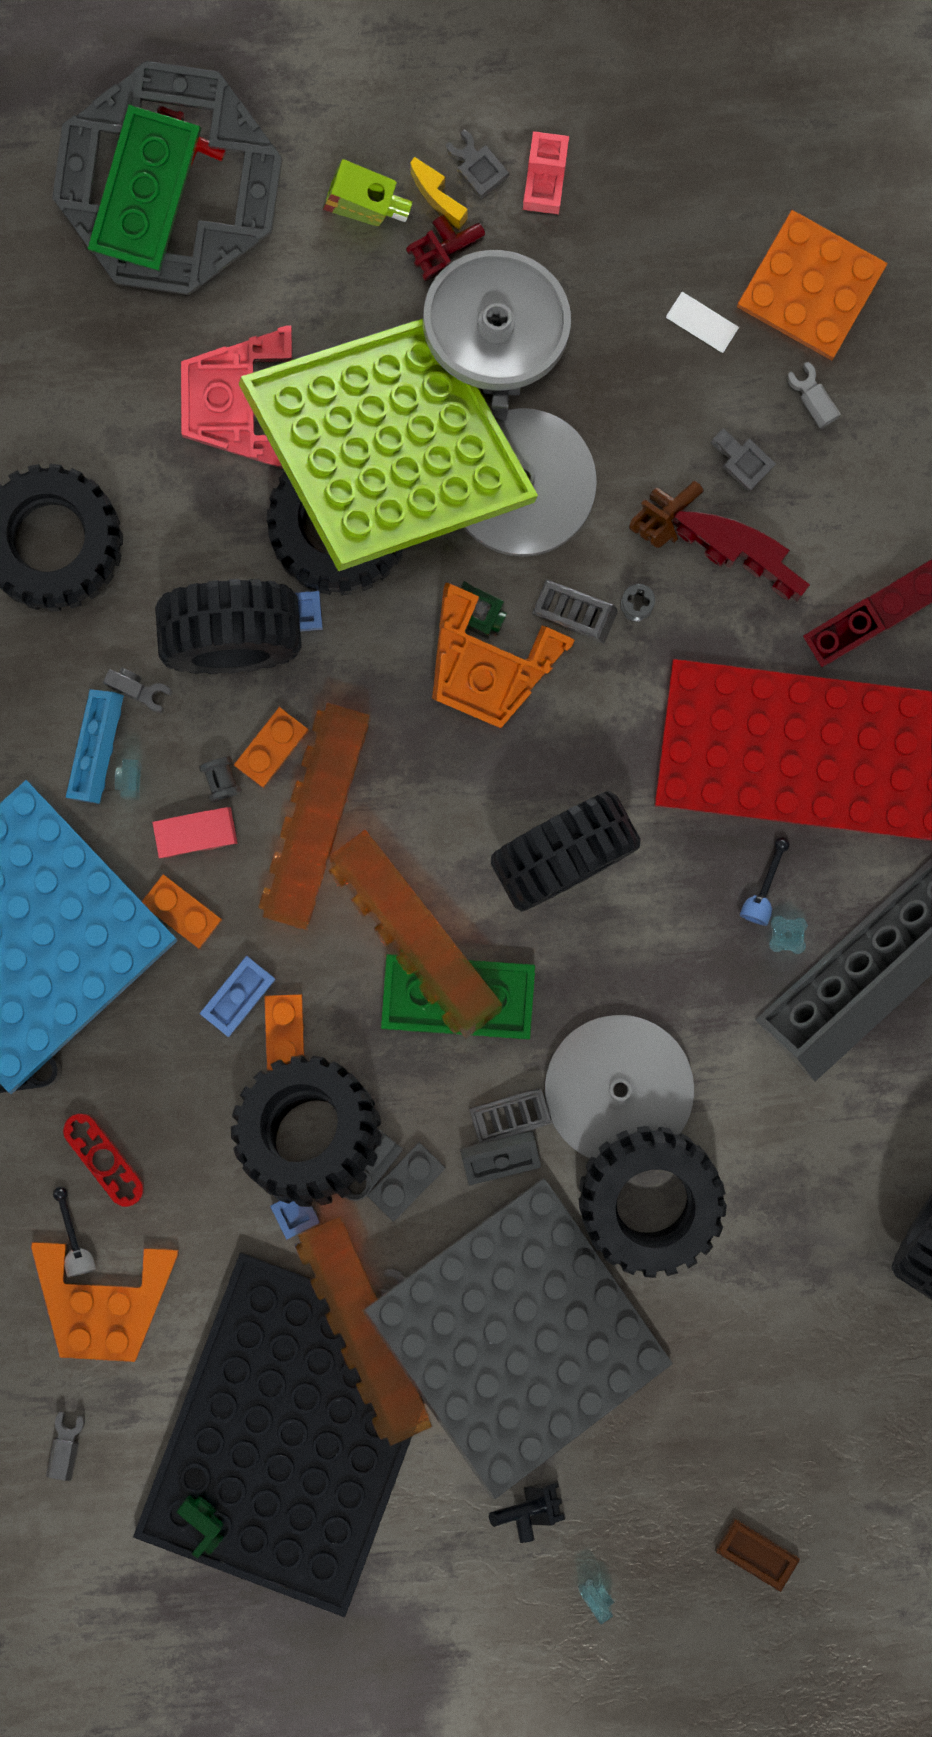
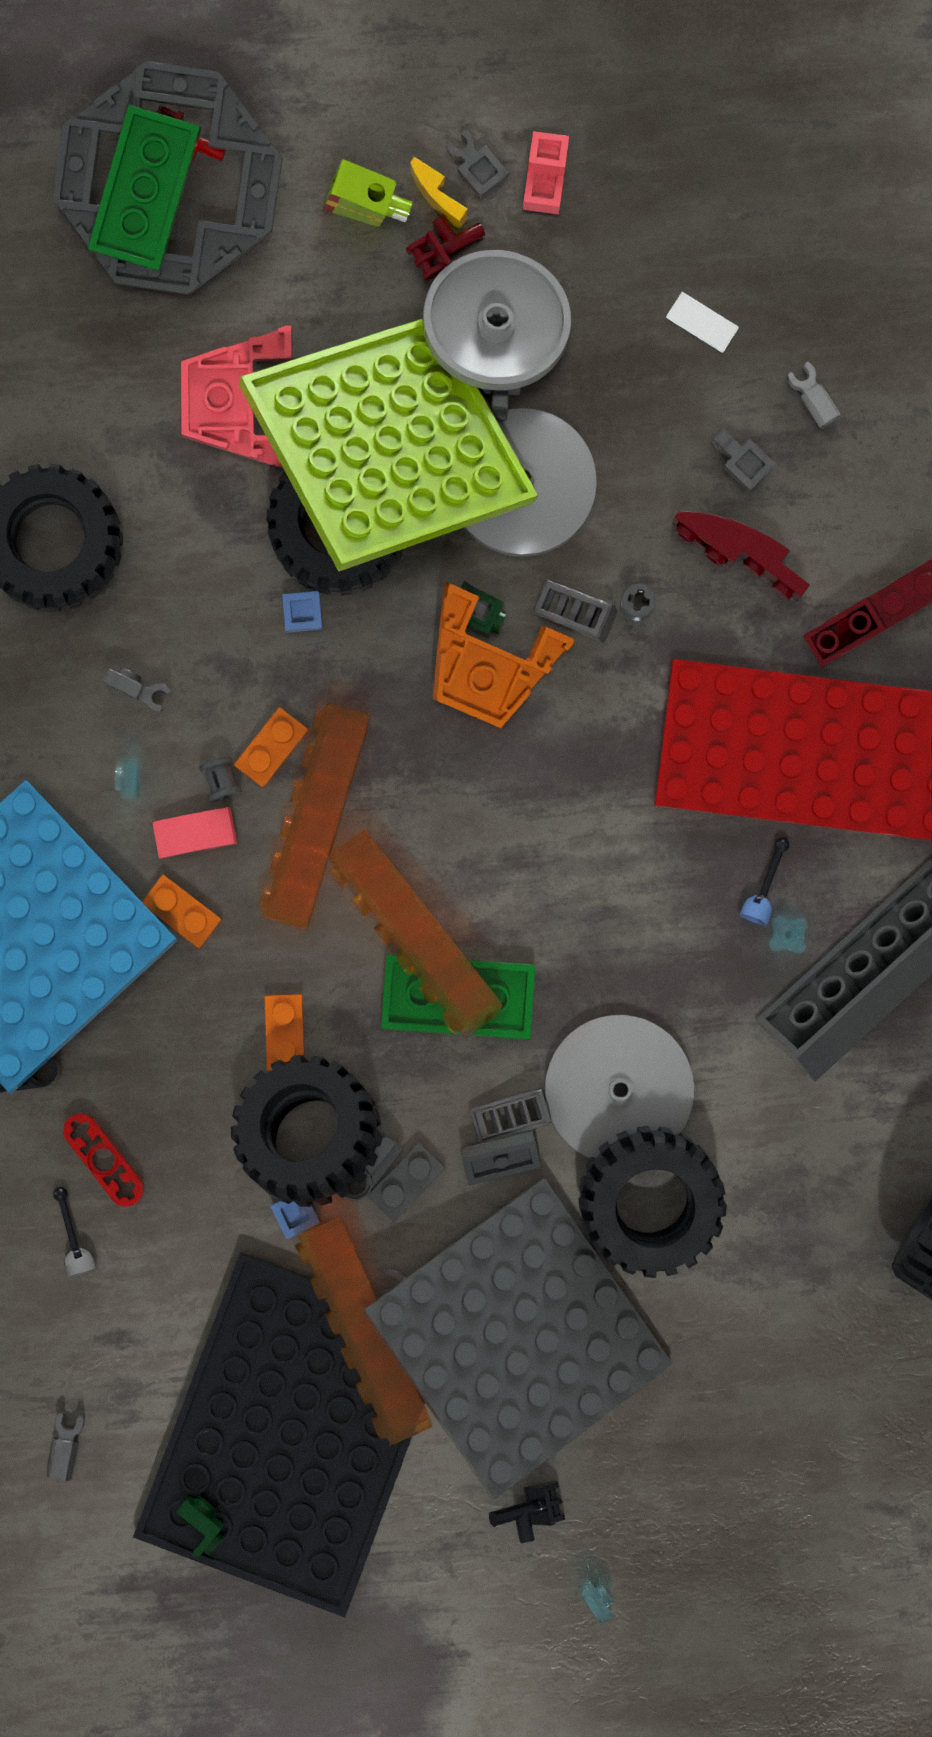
(94, 746): dark azure plate -> none
(101, 1319): orange wing -> none
(228, 626): black tyre -> none
(237, 996): medium blue plate -> none
(565, 850): black tyre -> none
(656, 523): reddish brown arm -> none
(757, 1555): reddish brown tile -> none
(811, 285): orange plate -> none

